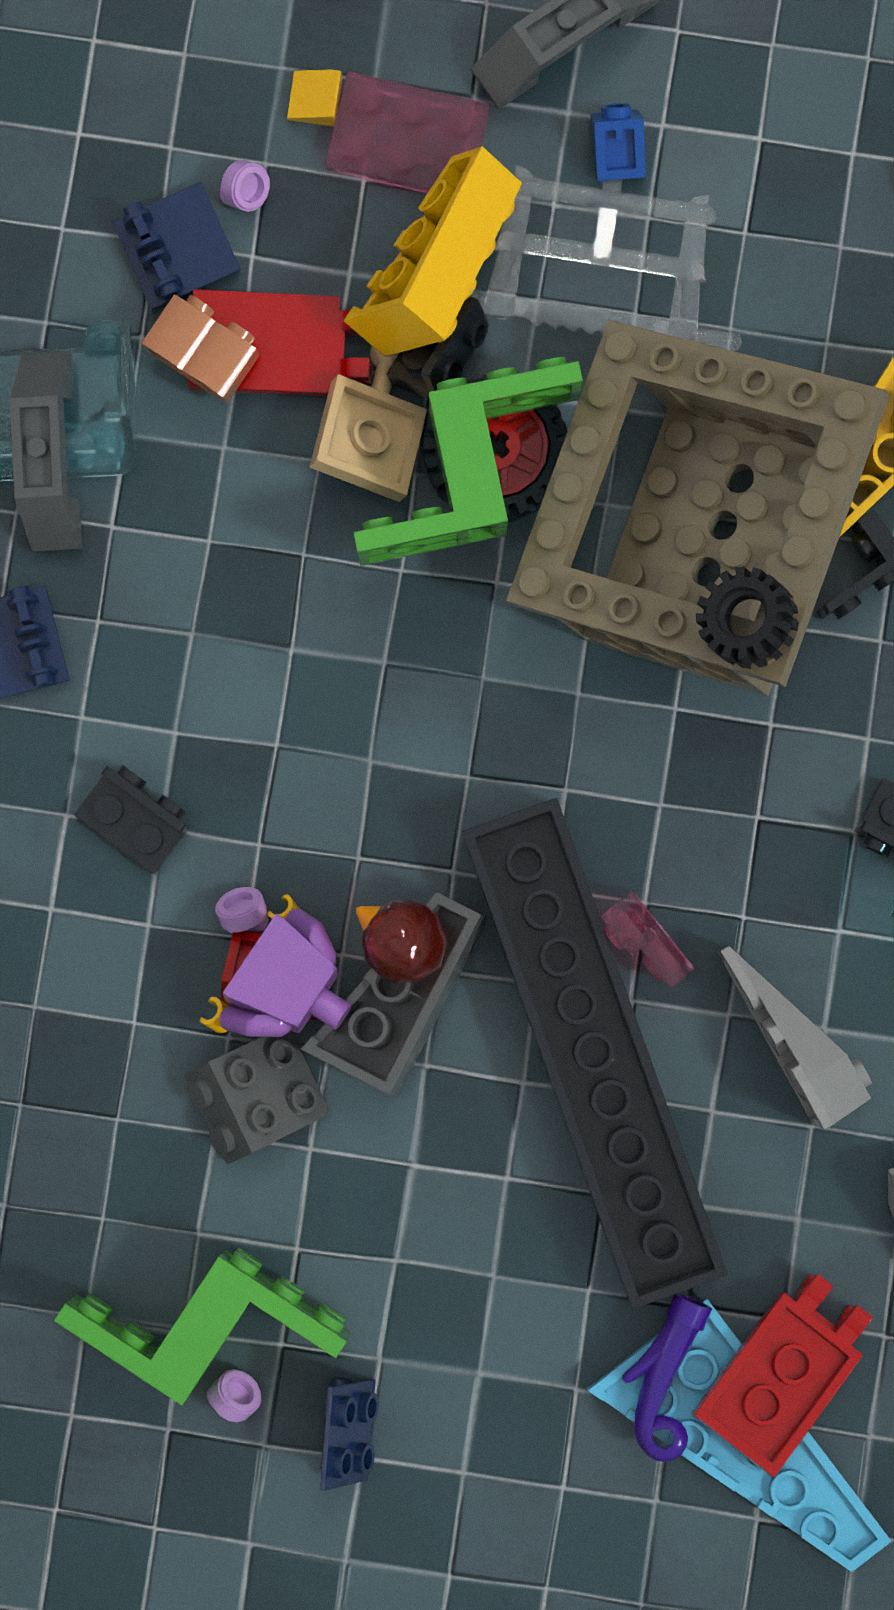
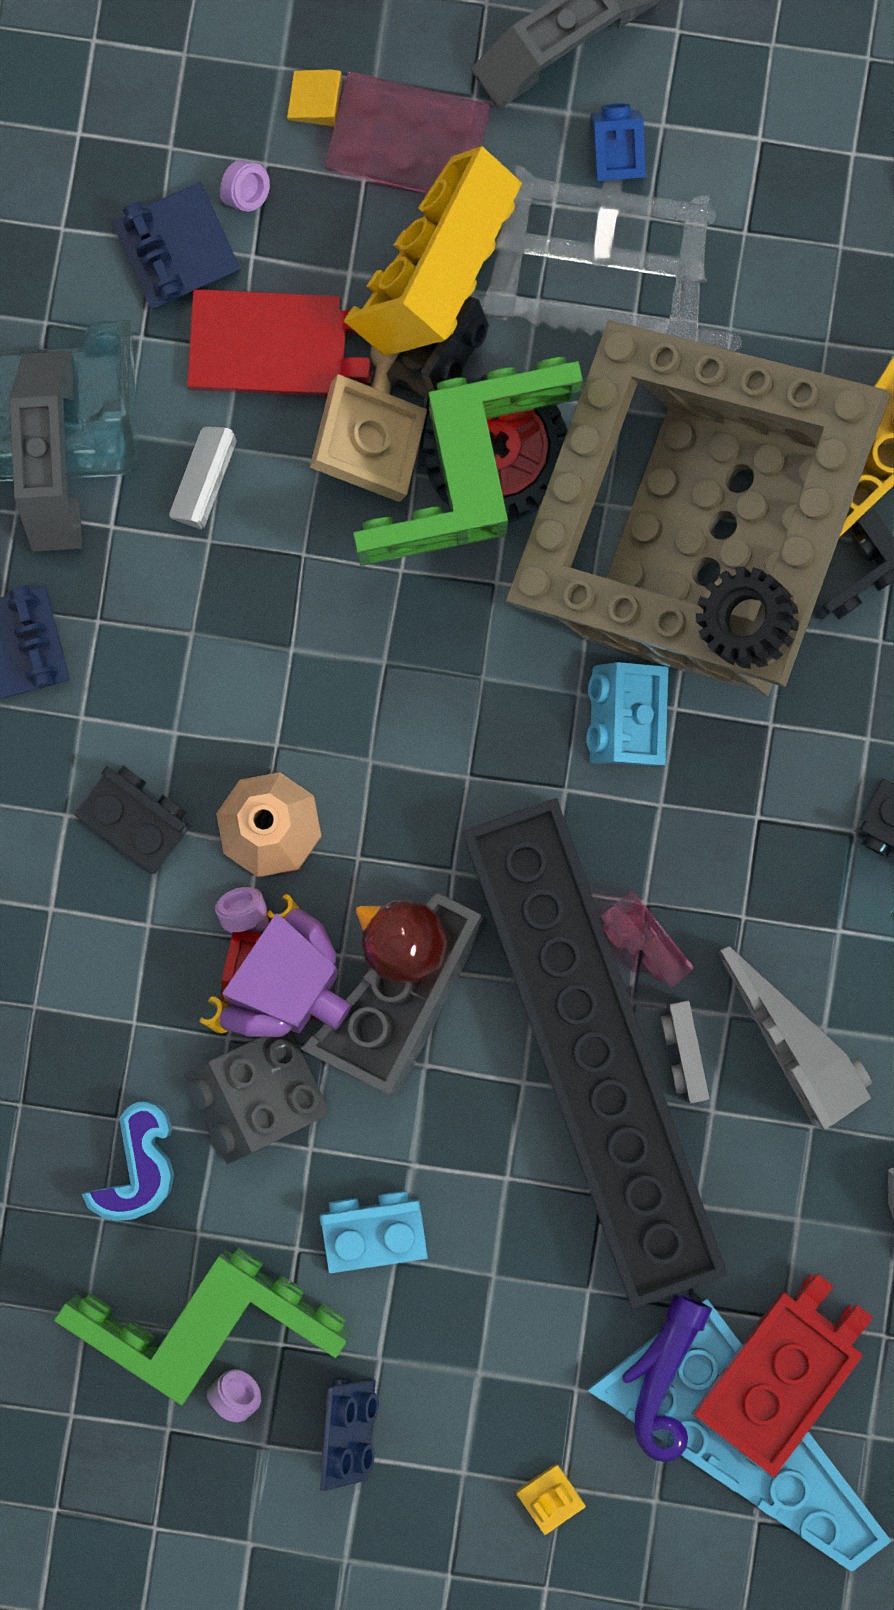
(147, 1164): none -> animal
(201, 348): nougat brick -> none
(203, 476): none -> white slope
(289, 838): none -> light nougat cone
(373, 1233): none -> medium azure bracket
(550, 1498): none -> yellow tile
(628, 714): none -> medium azure bracket
(688, 1074): none -> light grey plate

